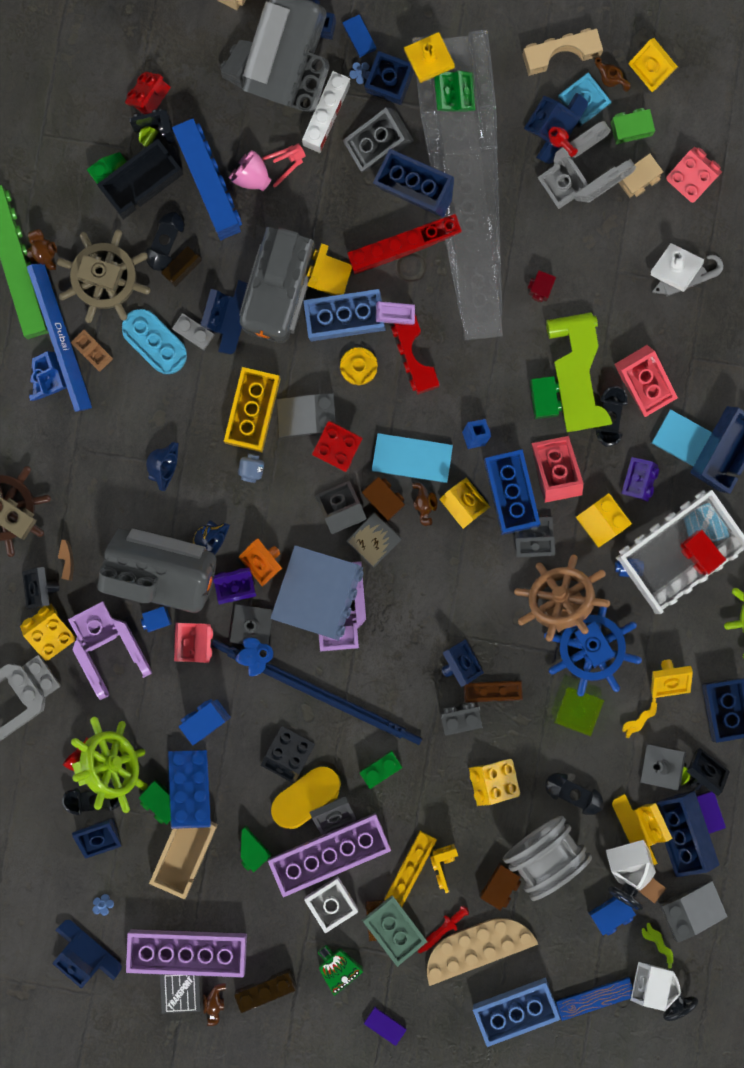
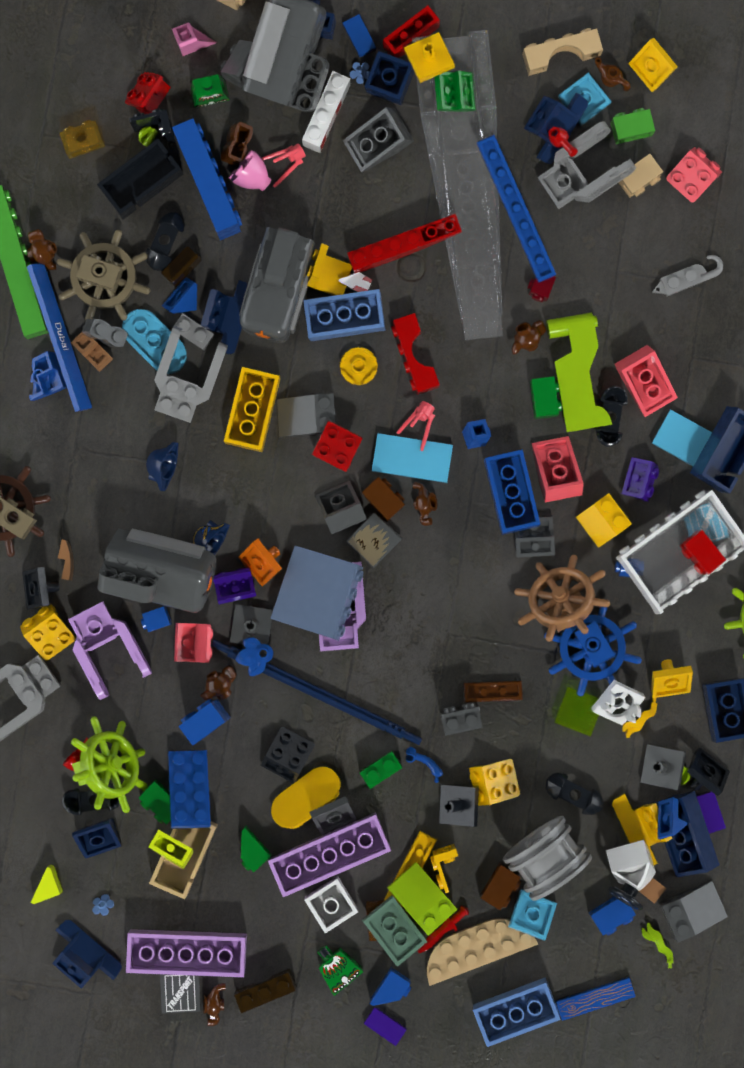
(48, 886): none -> neon yellow slope
(91, 143): none -> clear yellow brick
(104, 332): none -> dark grey brick
(106, 166): green slope -> none
(171, 849): none -> neon yellow slope
(178, 396): none -> light grey plate
(183, 298): none -> blue slope
(191, 39): none -> bright pink slope
(209, 90): none -> green torso
(219, 684): none -> reddish brown piece
(236, 146): none -> reddish brown brick
(251, 468): sand blue head -> none
(357, 282): none -> white sticker
(391, 988): none -> blue slope
(395, 313): lavender tile -> none
(412, 755): none -> blue piece
(415, 183): dark blue slope -> none
(419, 25): none -> red brick
(422, 413): none -> coral plant
(422, 898): none -> lime slope
(459, 805): none -> black tile
(462, 663): dark blue tile -> none
(464, 502): yellow bracket -> none
(516, 208): none -> blue tile
(528, 336): none -> reddish brown piece
(532, 916): none -> medium azure tile
(632, 710): none -> white piece
(661, 990): white piece -> none
(668, 819): none -> blue slope
(677, 267): white tile -> none

